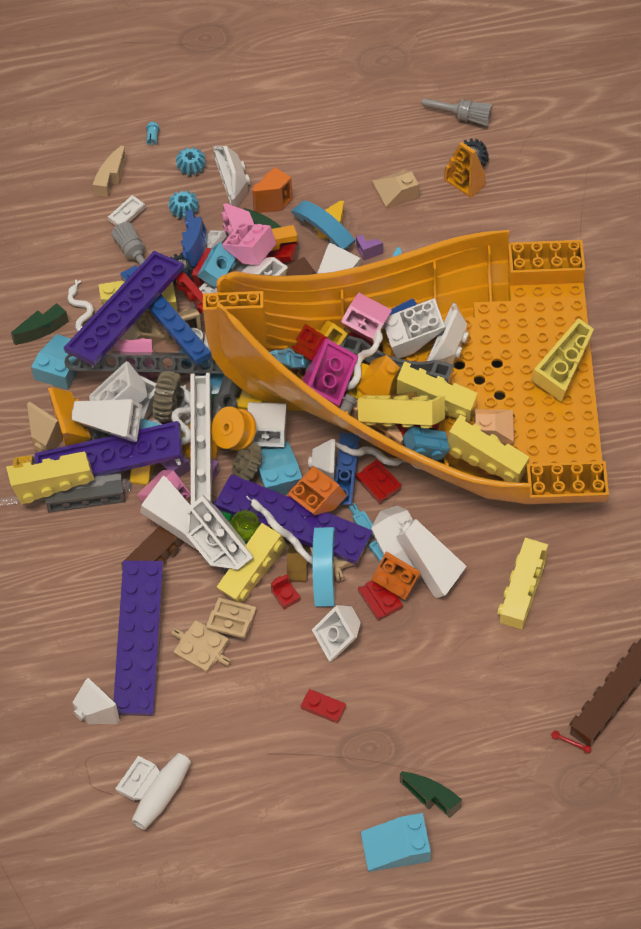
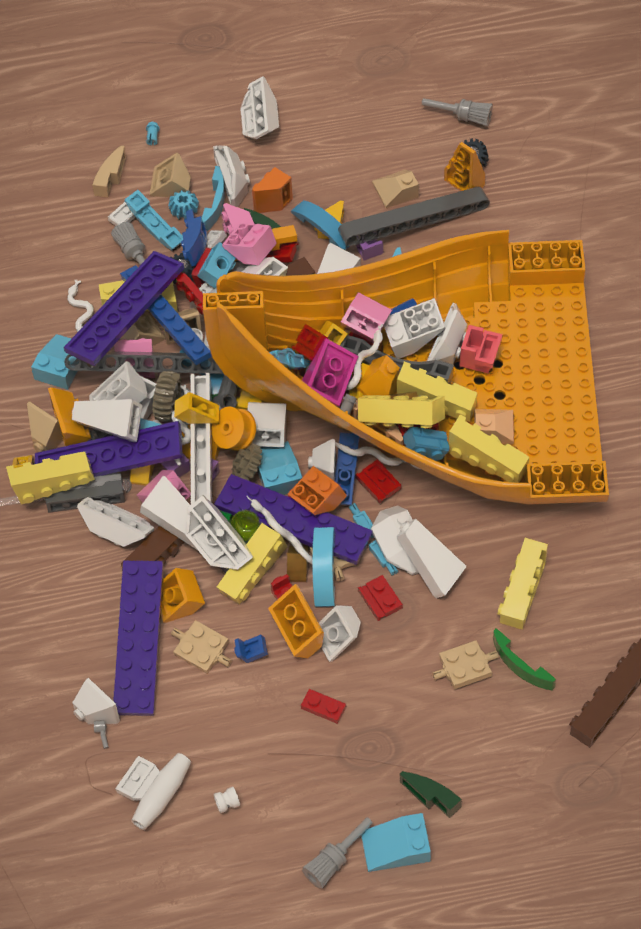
(40, 325): dark green slope -> none
(99, 726): none -> light grey hand
(113, 522): none -> white wedge
(153, 221): none -> medium azure slope
(170, 177): none -> tan slope
(180, 595): none -> light orange slope
(190, 161): medium azure gear -> none
(196, 409): none -> yellow slope
(211, 215): none -> medium azure slope
(226, 800): none -> white wheel
(231, 618): tan slope -> none
(251, 649): none -> blue bracket
(259, 110): none -> white wedge
(297, 623): none -> light orange slope
(332, 857): none -> light grey piece
(396, 575): orange slope -> none
(413, 216): none -> dark grey beam
(465, 664): none -> tan plate
(479, 349): none -> coral plate
(538, 678): none -> green slope
(555, 734): red hinge -> none
(560, 364): light yellow wedge -> none

